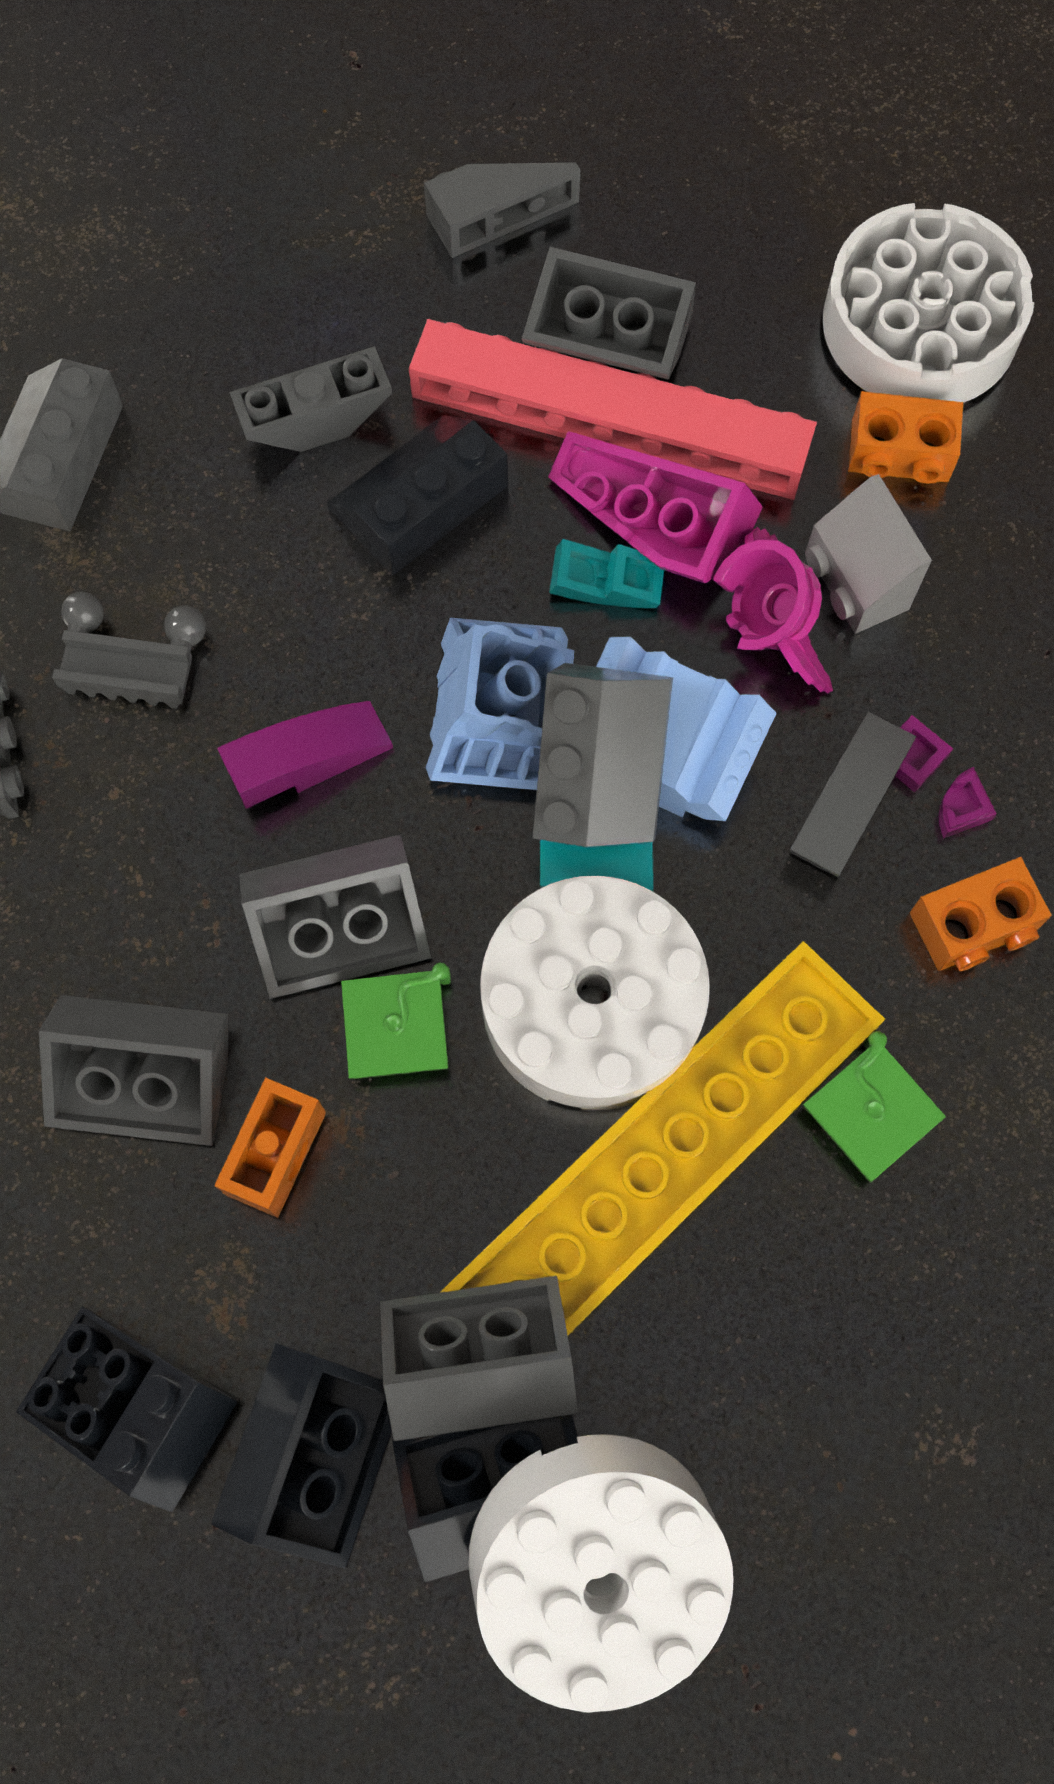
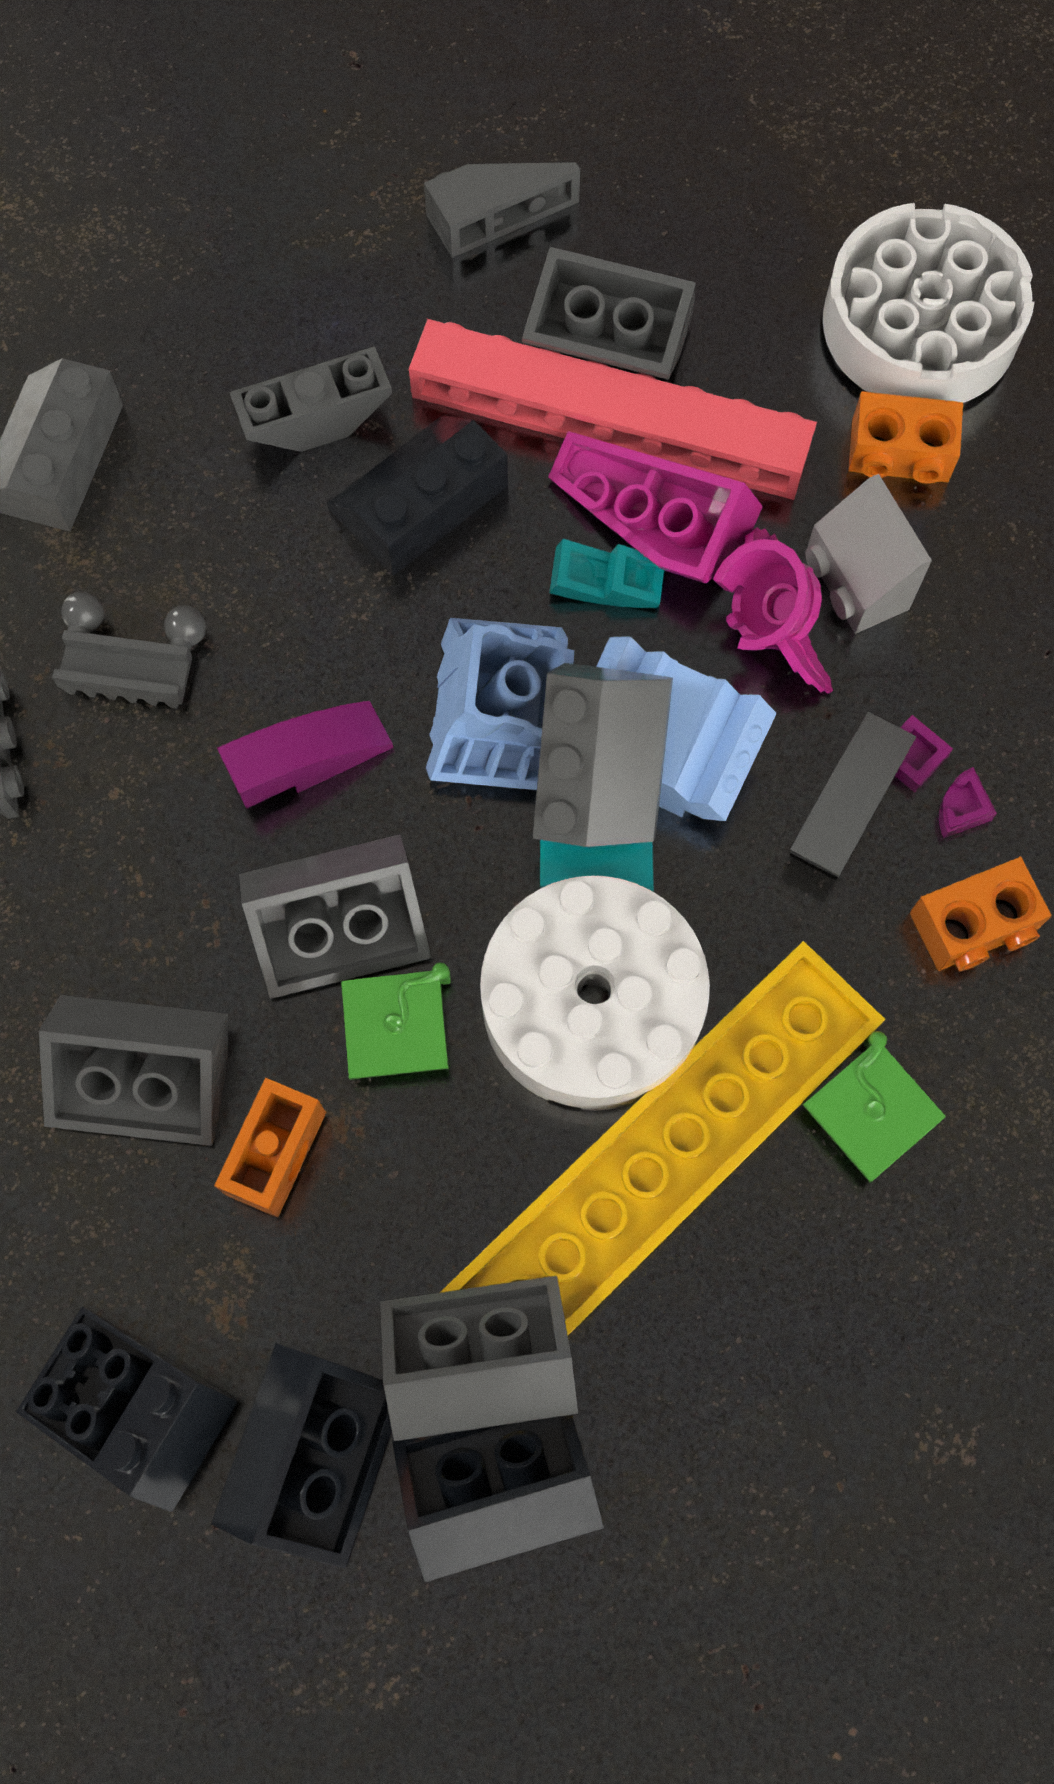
(599, 1574): white brick -> none

